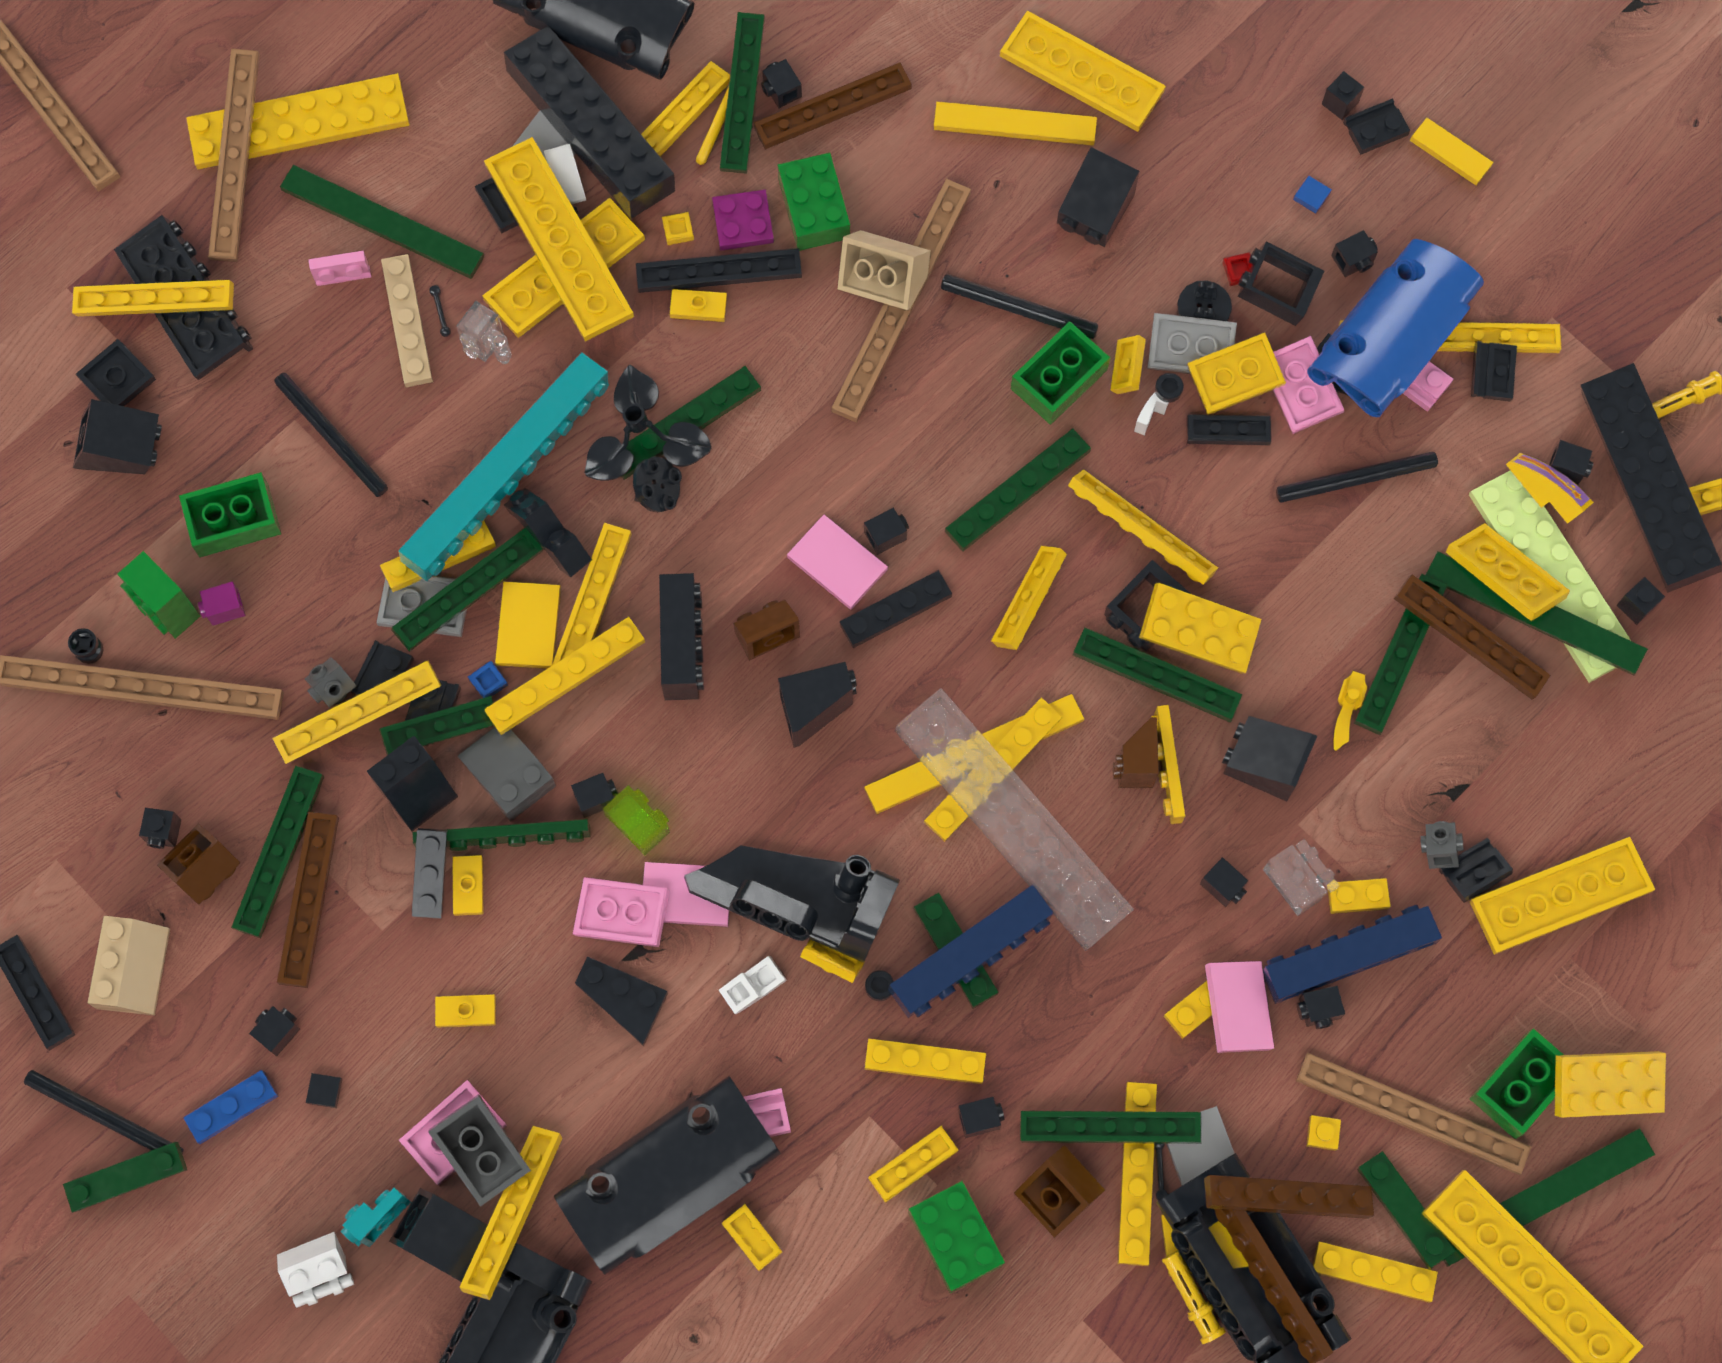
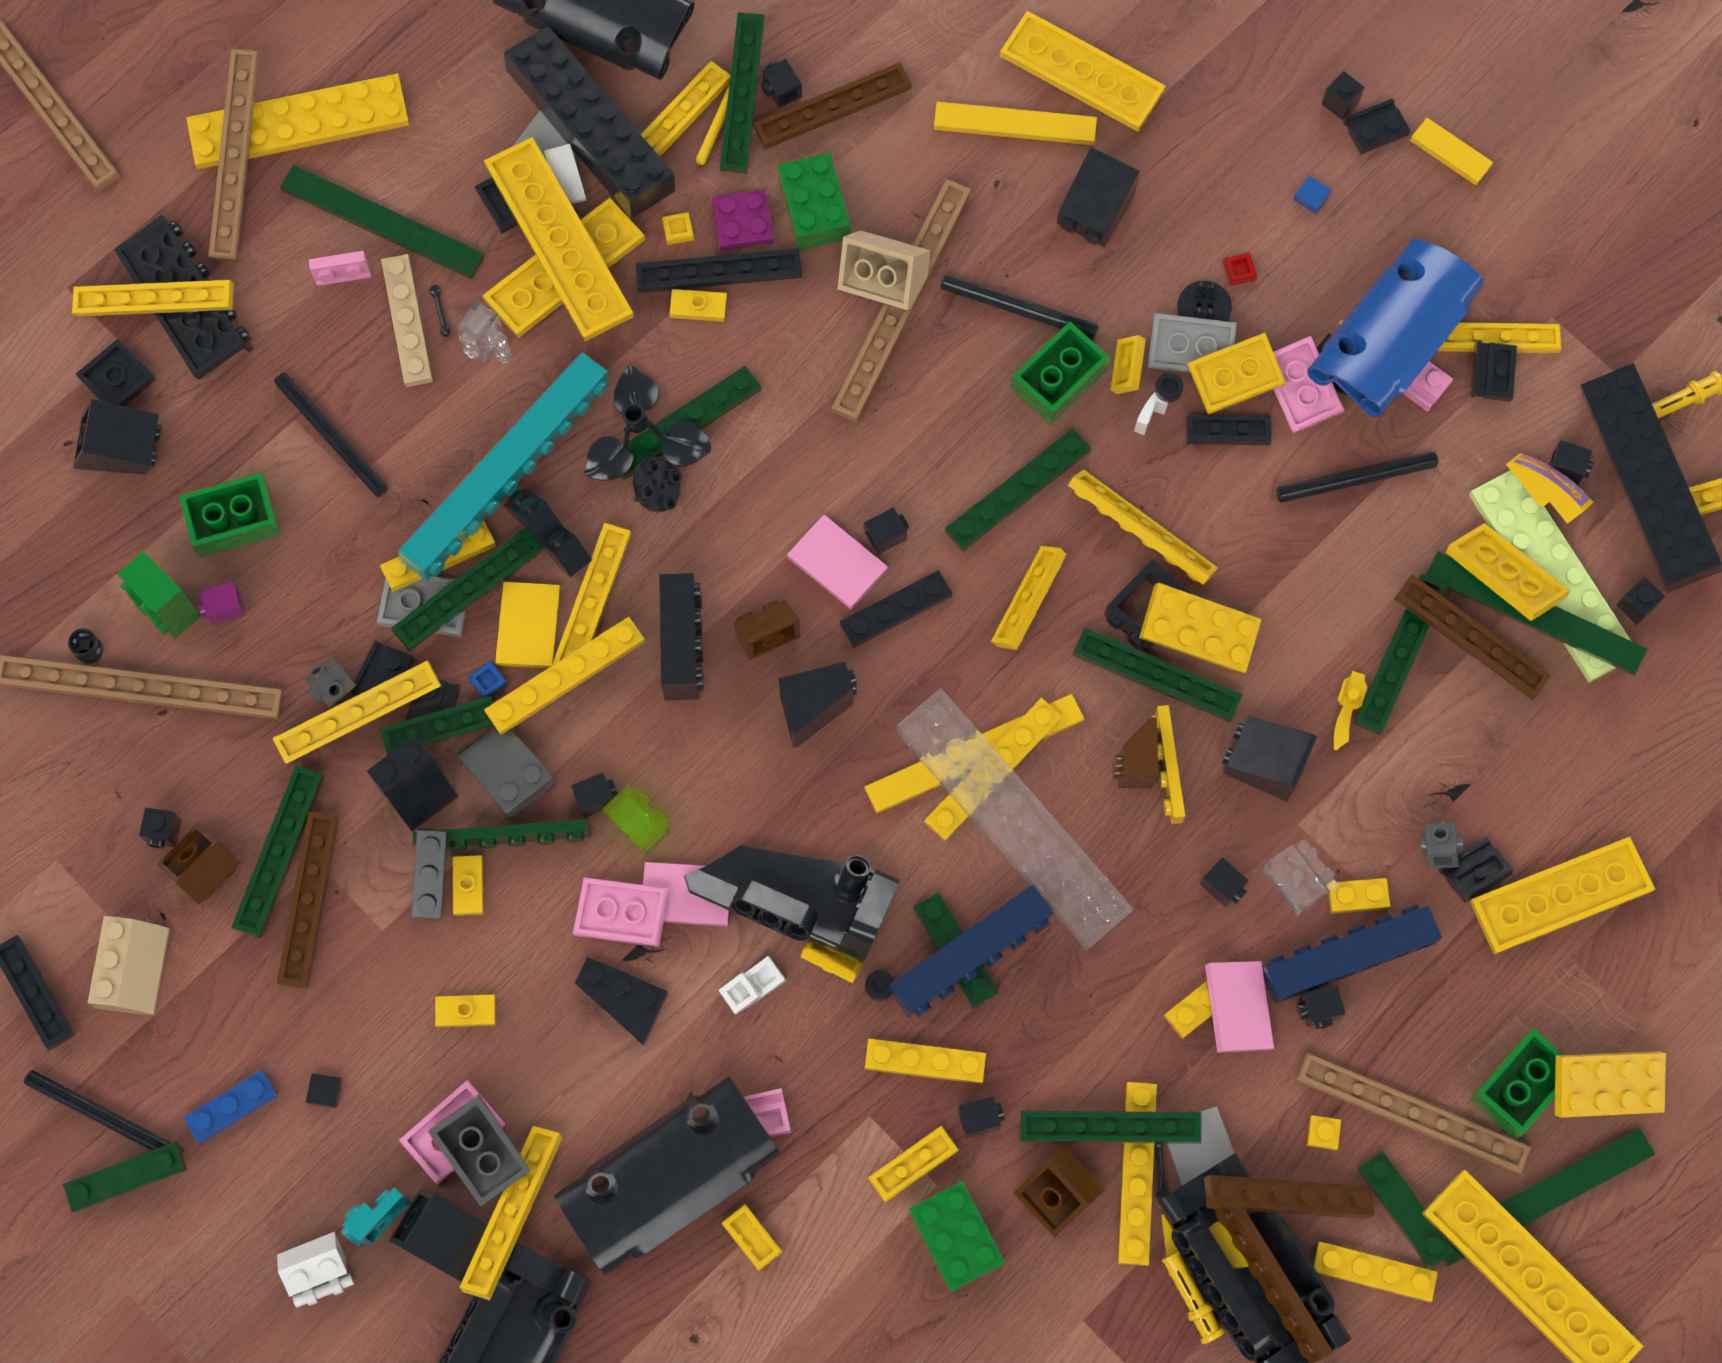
(275, 1029): black brick -> none
(1289, 263): black window -> none
(1355, 253): black brick -> none

